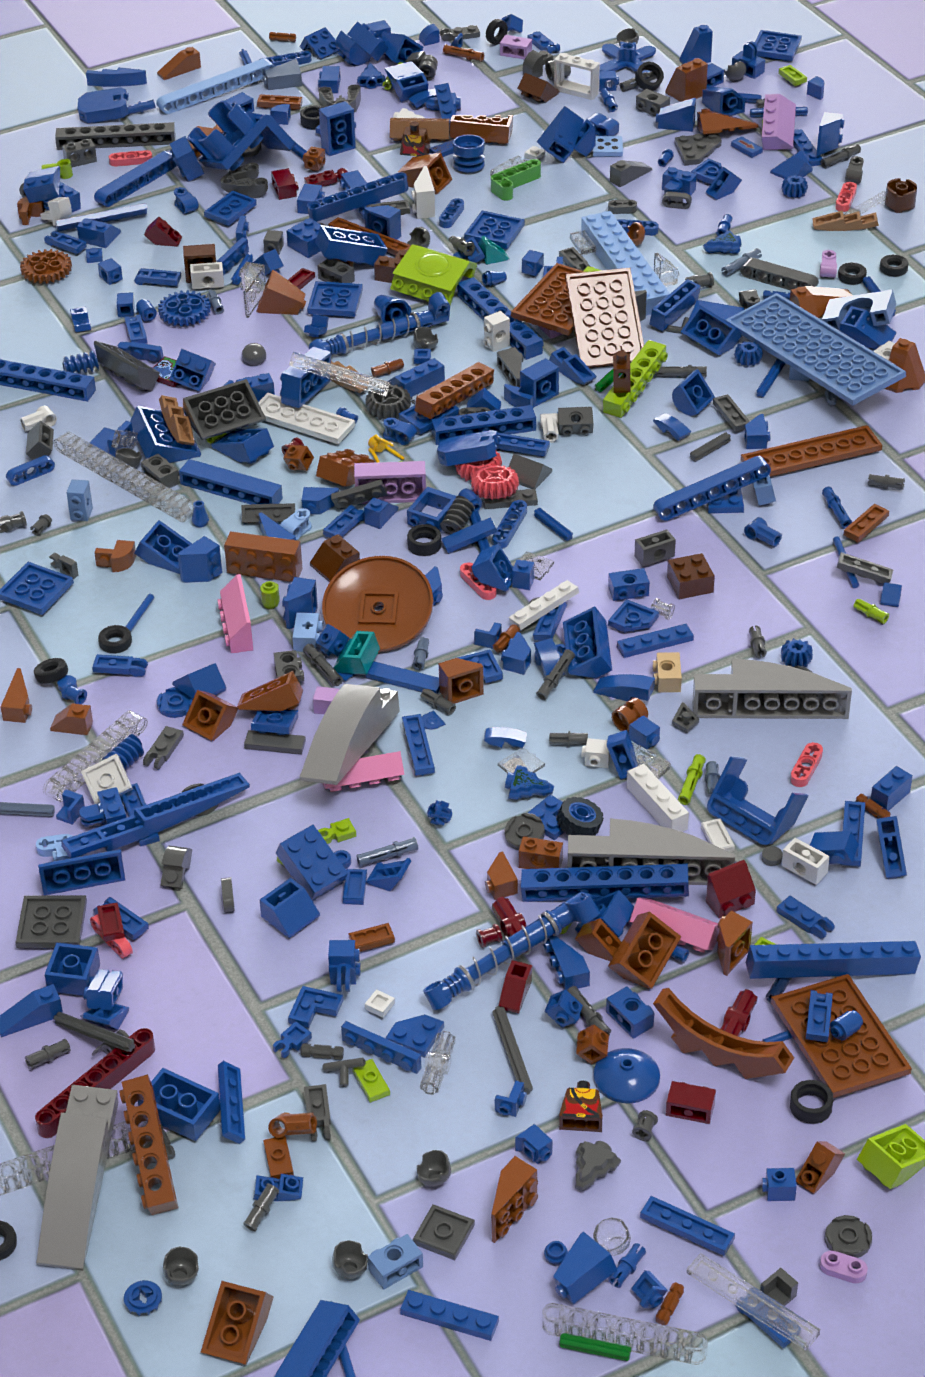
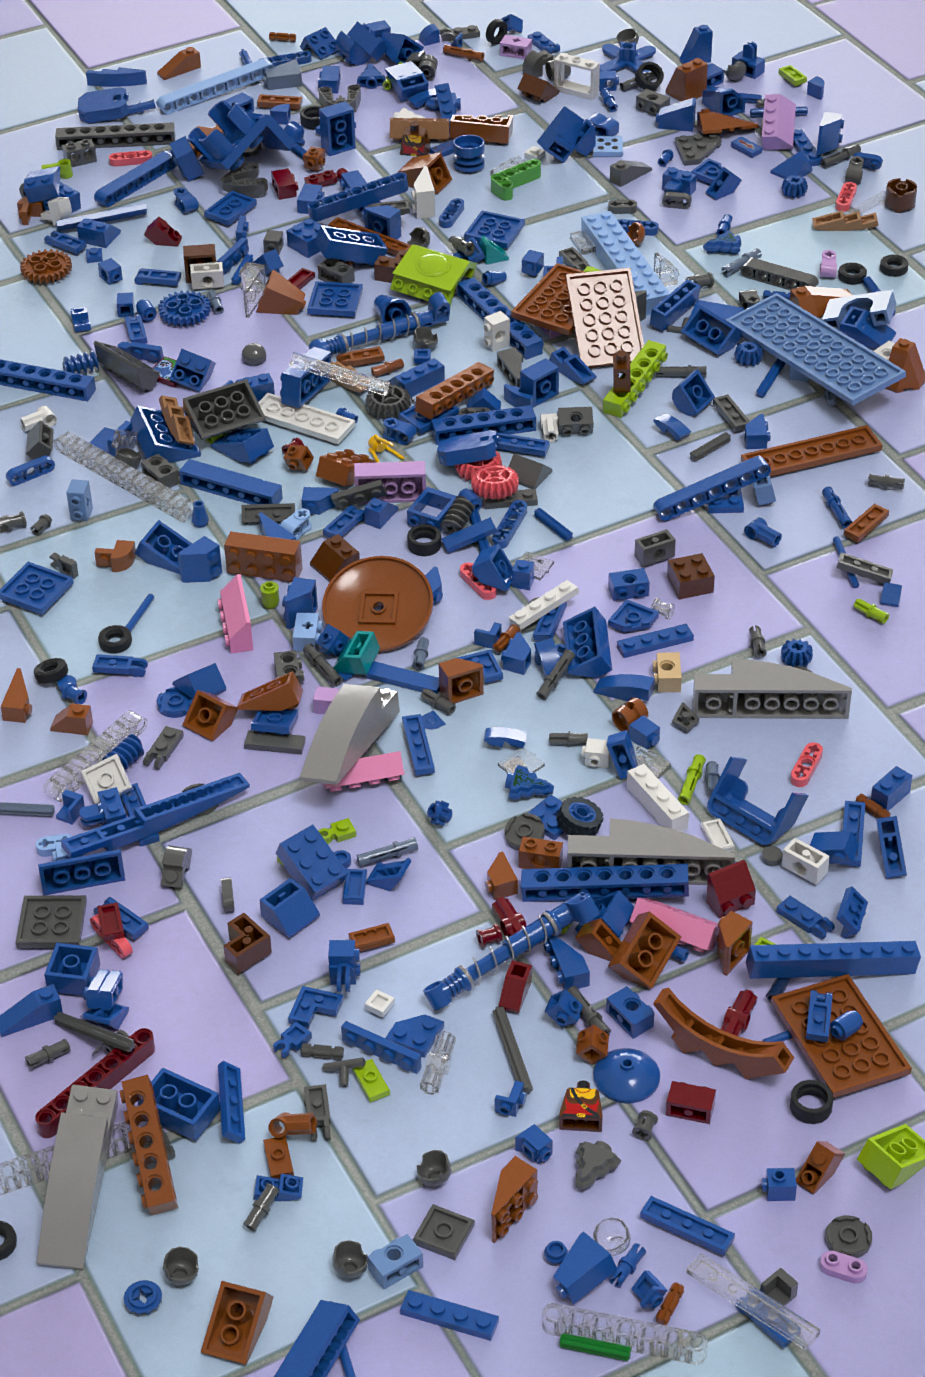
(247, 943): none -> reddish brown brick
(295, 131): none -> blue piece
(318, 326): blue bracket -> none
(361, 357): none -> dark orange hinge
(605, 381): green axle -> none
(777, 45): blue plate -> none
(851, 912): none -> blue bracket
(871, 161): none -> blue plate

